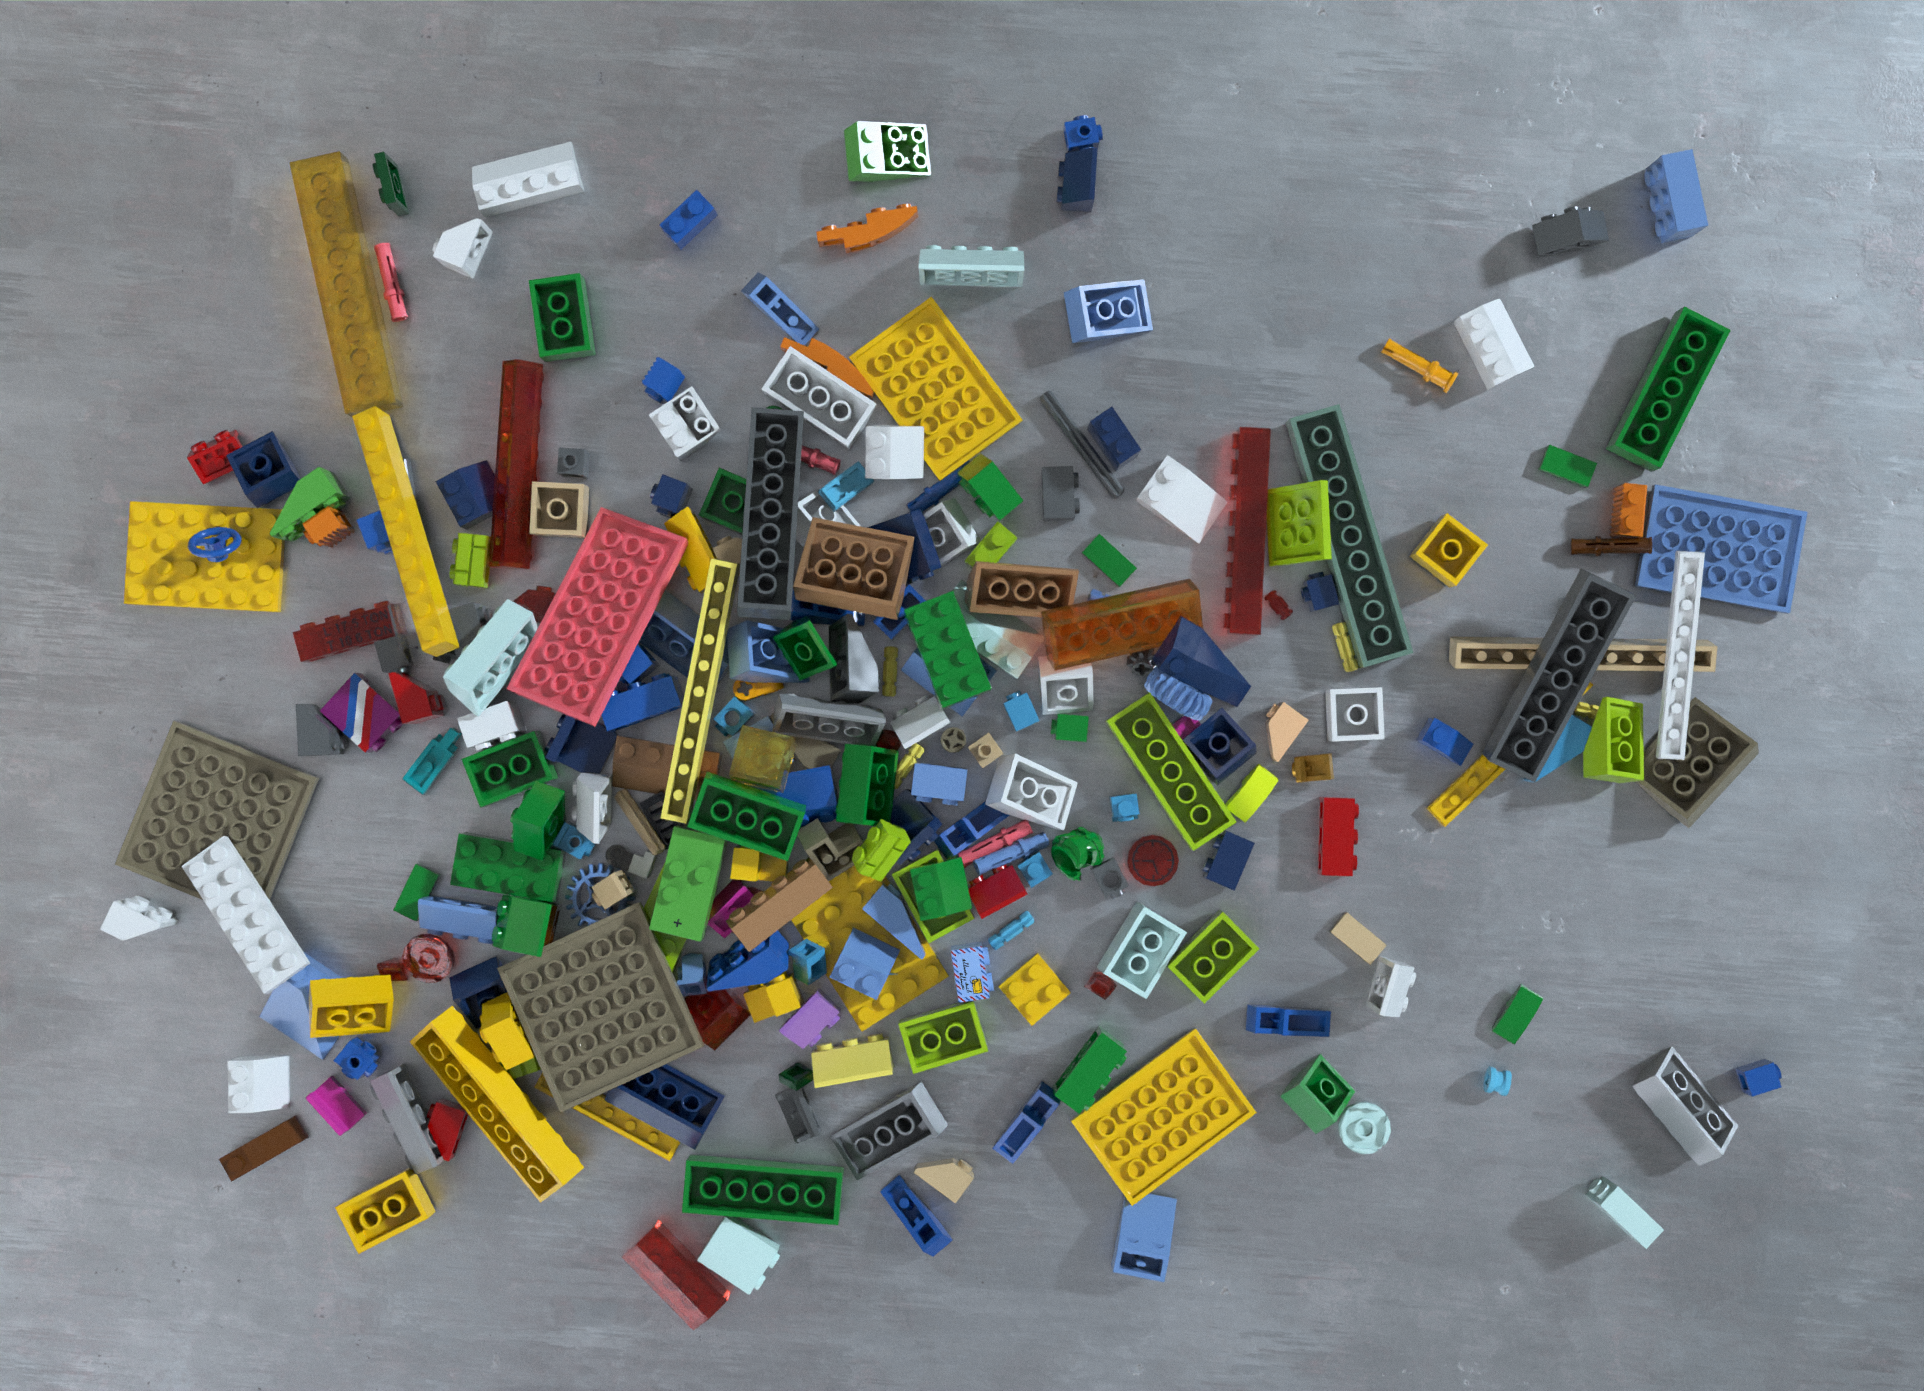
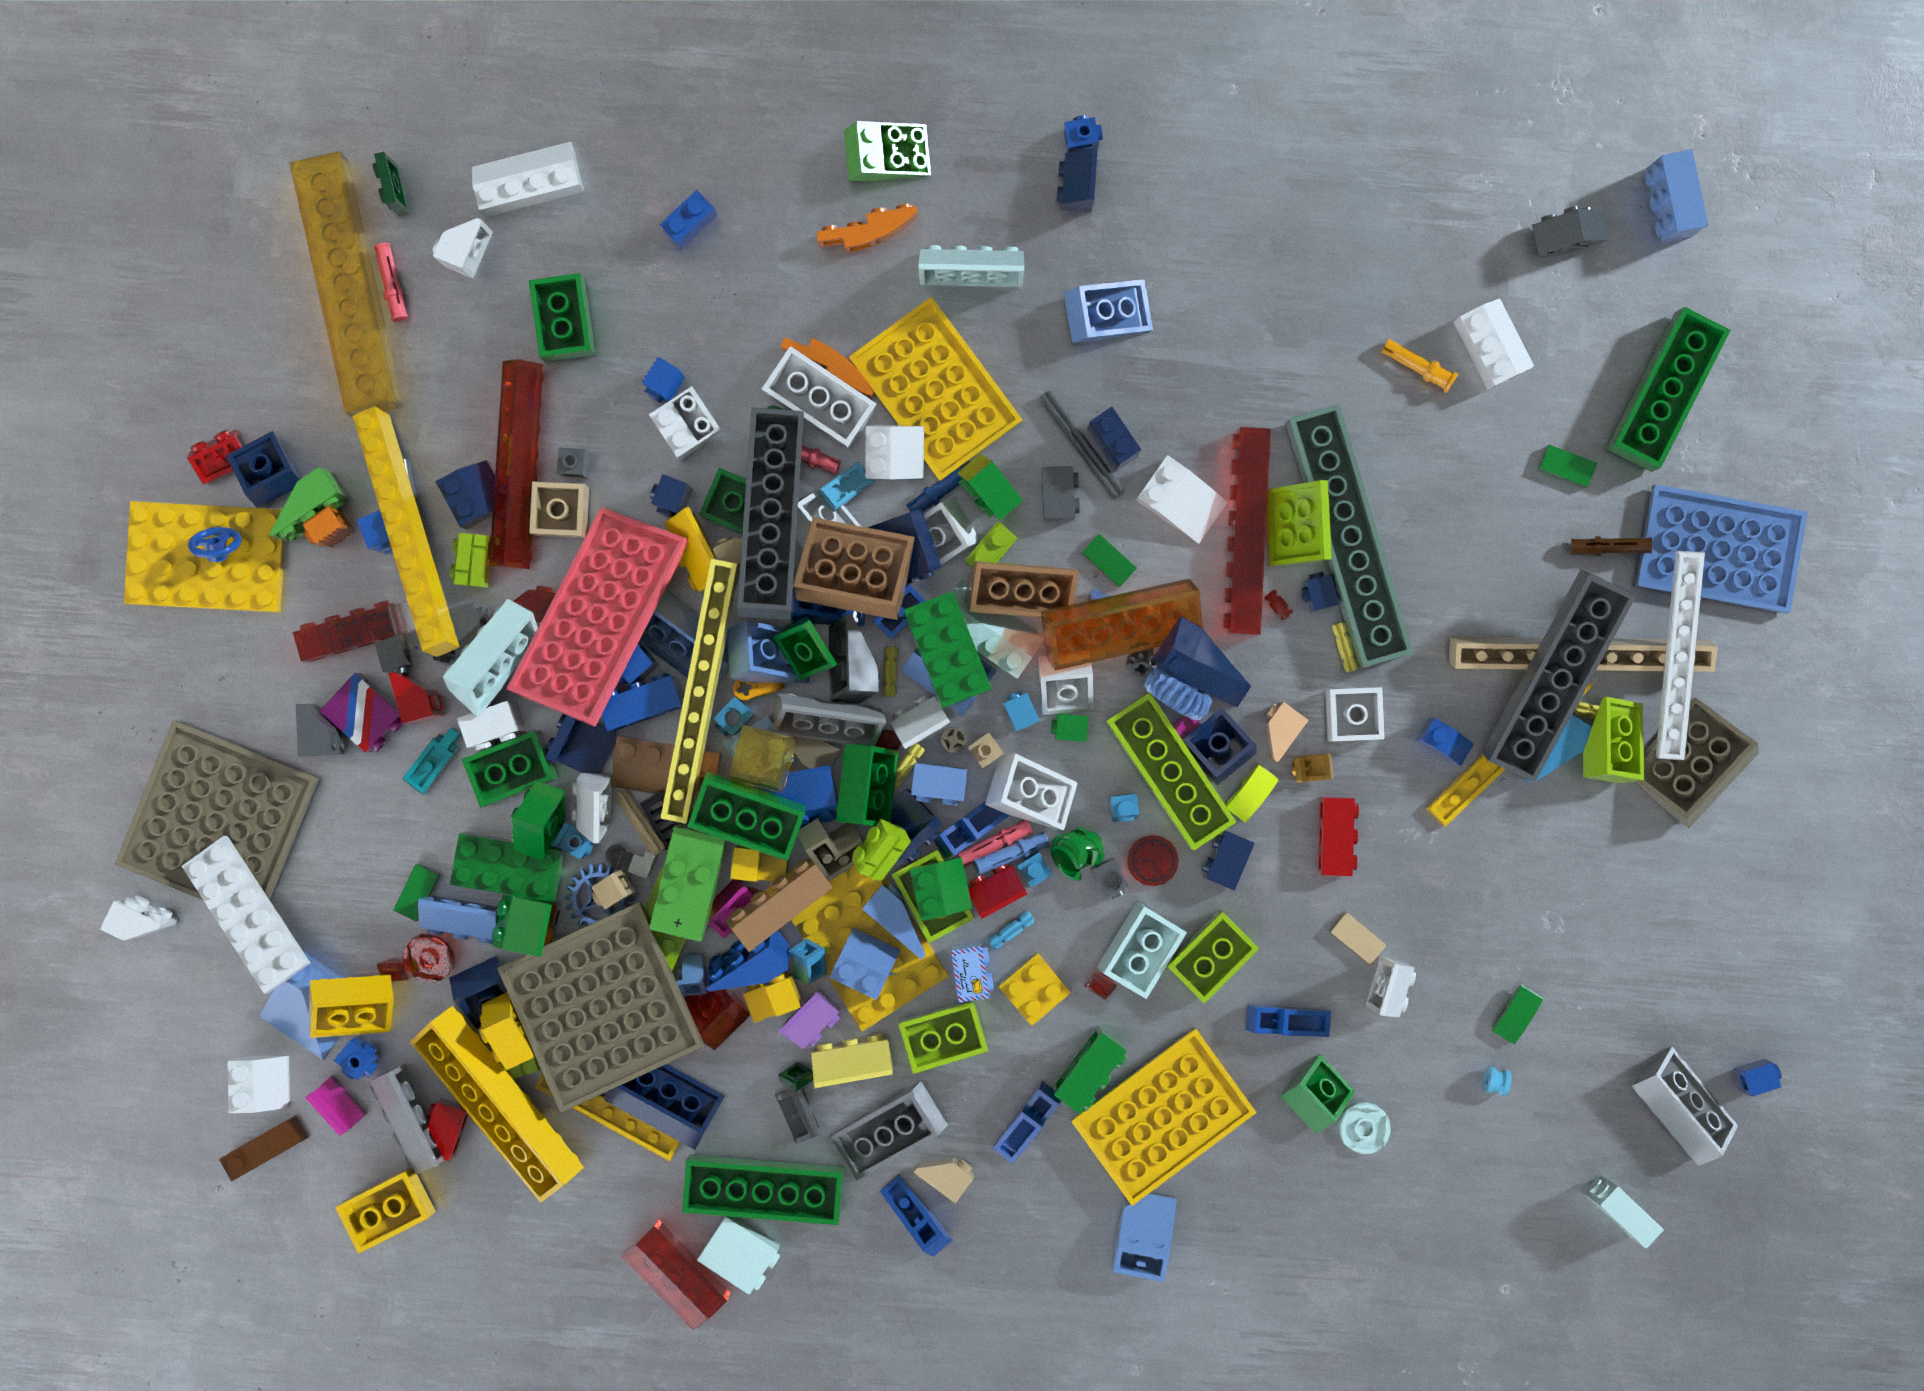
(779, 308): medium blue slope -> none
(1448, 550): yellow brick -> none
(1628, 511): orange brick -> none

